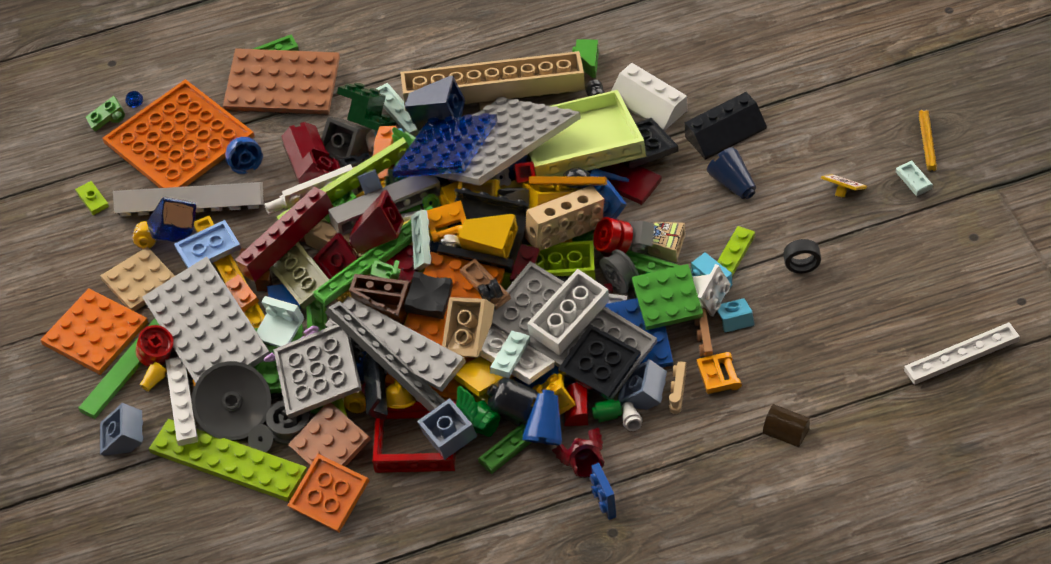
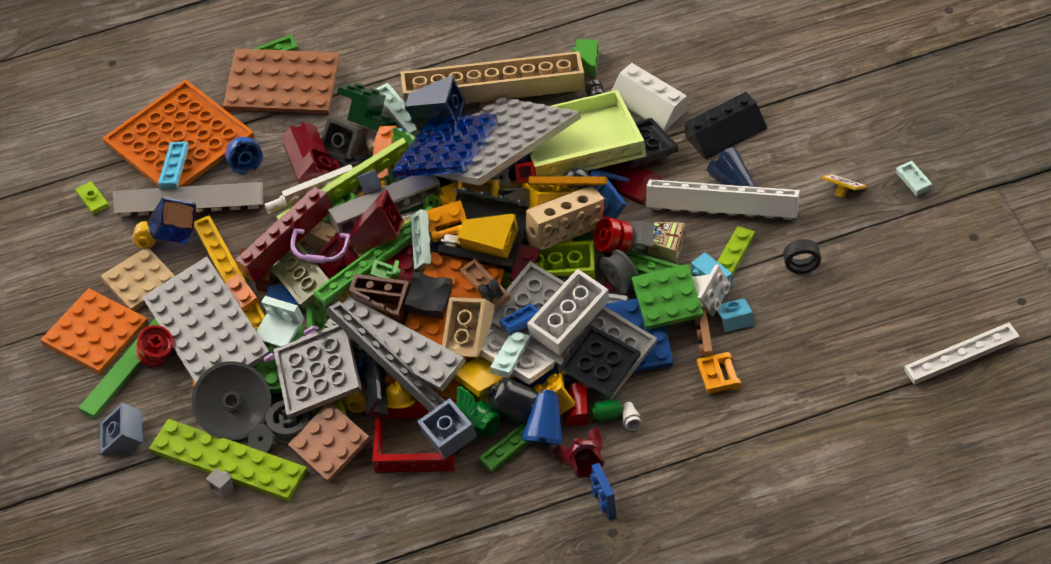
(108, 111): bright green plate -> none
(134, 99): clear blue plate -> none
(153, 375): yellow cone -> none
(173, 165): none -> medium azure tile
(181, 402): white plate -> none
(211, 242): light blue plate -> none
(220, 483): none -> light grey plate
(316, 258): none -> lavender piece
(328, 493): orange plate -> none
(518, 319): none -> blue plate
(644, 386): sand blue slope -> none
(677, 387): tan plate -> none
(722, 199): none -> white brick
(786, 425): dark brown brick -> none
(927, 140): yellow axle -> none

